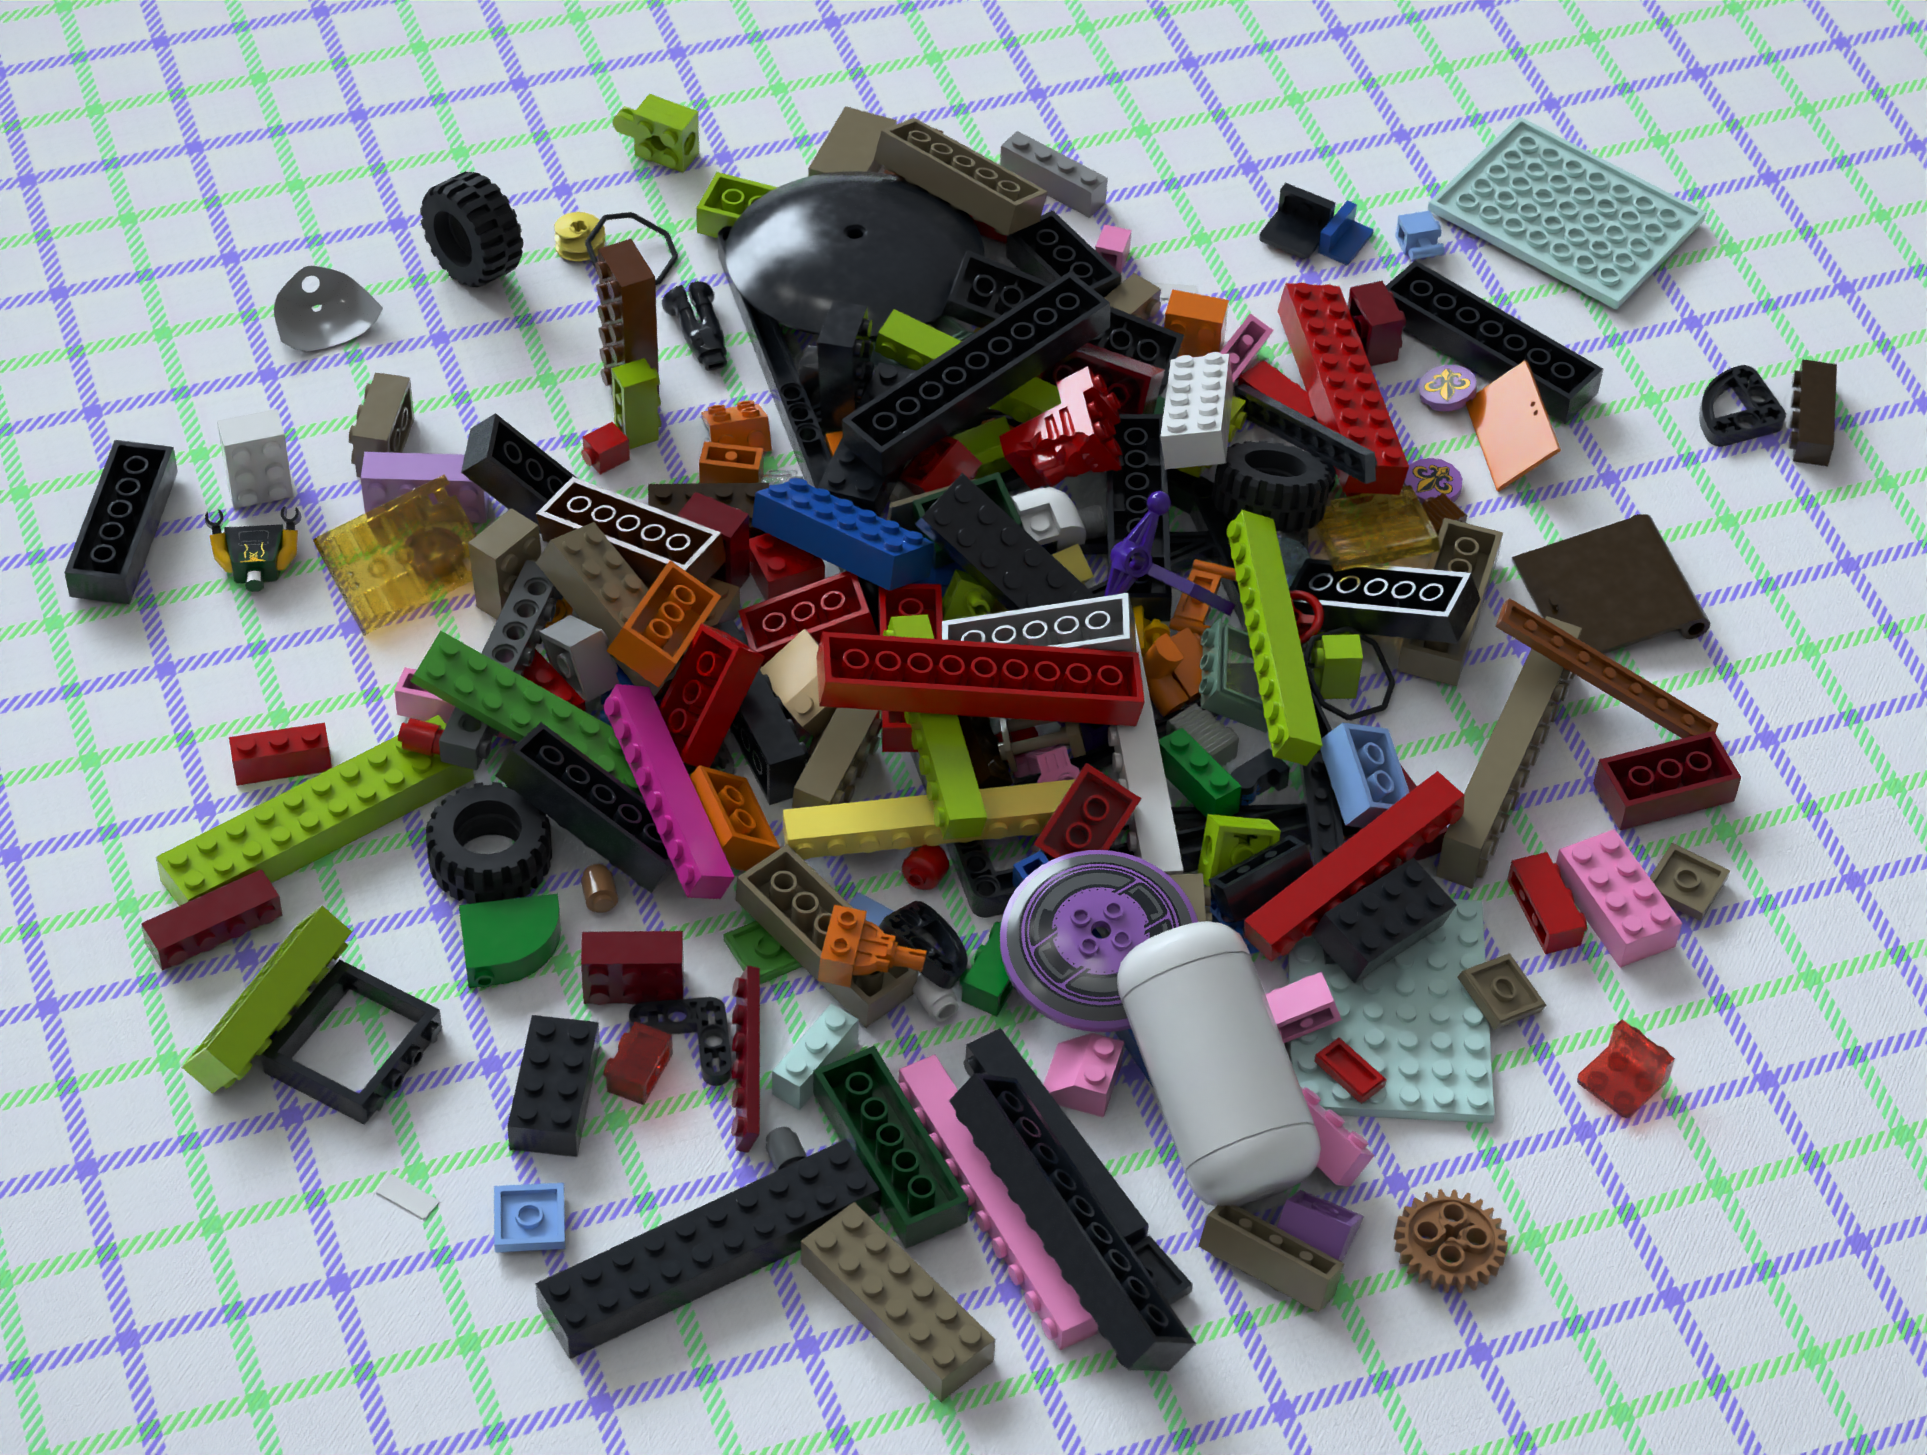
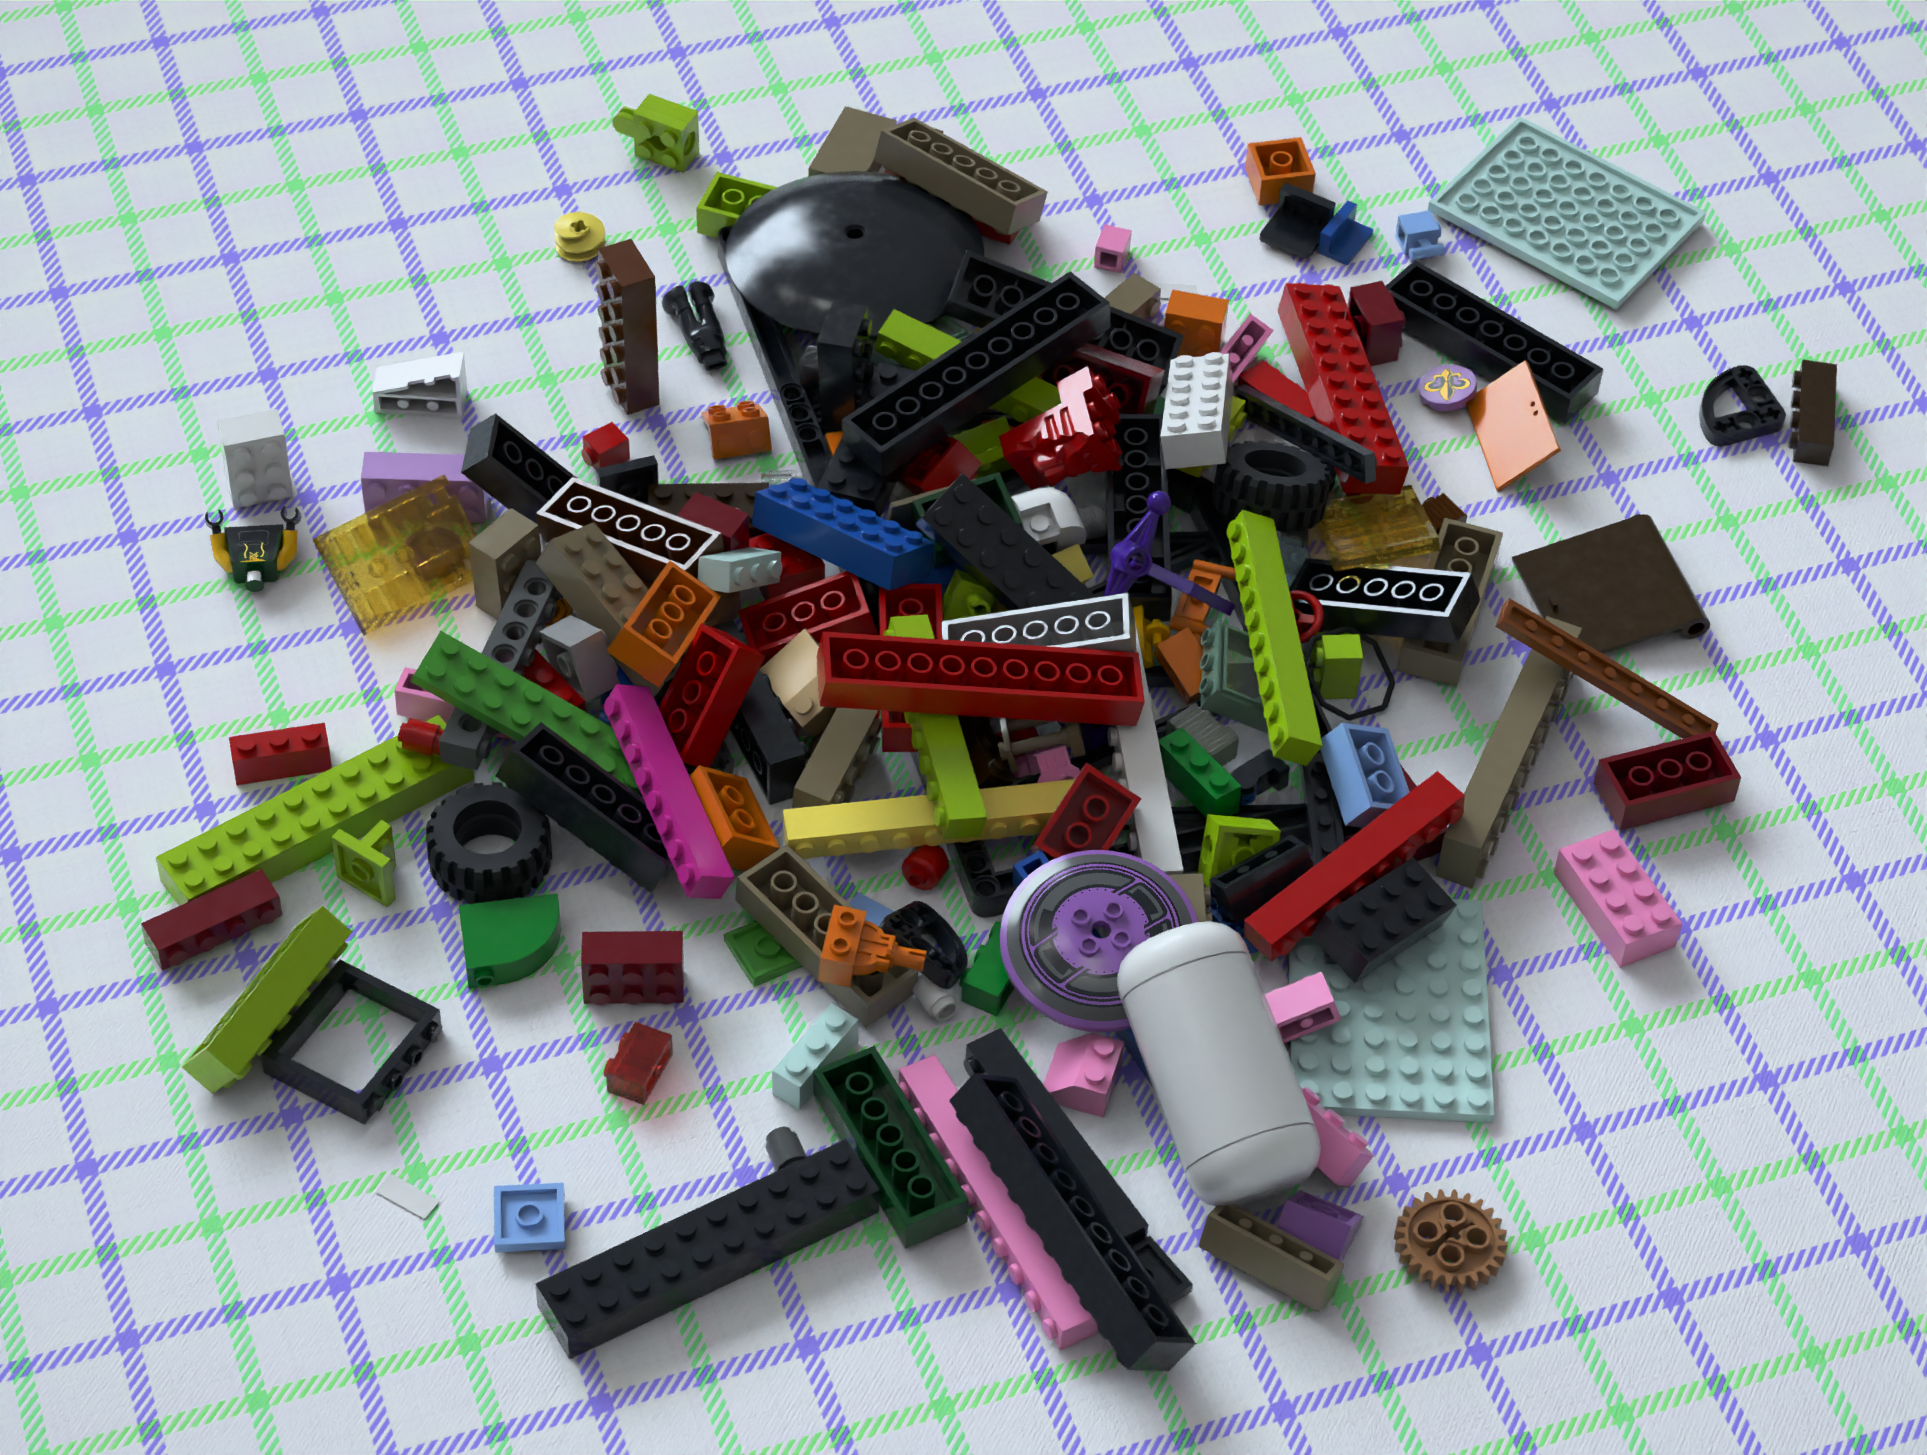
(121, 522): black brick -> none
(344, 313): light grey piece -> none
(367, 862): none -> lime bracket
(383, 418): dark tan brick -> none
(422, 387): none -> white wedge
(471, 229): black tyre -> none
(554, 1086): black brick -> none
(599, 888): medium nougat brick -> none
(630, 478): none -> black plate
(636, 402): lime brick -> none
(645, 222): black piece -> none
(696, 1021): black beam -> none
(730, 463): orange brick -> none
(740, 569): none -> light aqua brick
(747, 1063): dark red plate -> none
(897, 1301): dark tan brick -> none
(1054, 249): black brick -> none
(1056, 173): light grey brick -> none
(1158, 664): orange brick -> none
(1276, 162): none -> orange brick
(1350, 1070): red tile -> none
(1432, 478): tile -> none
(1501, 991): dark tan tile -> none
(1547, 902): red brick -> none
(1627, 1070): clear red bracket -> none
(1688, 881): dark tan plate -> none

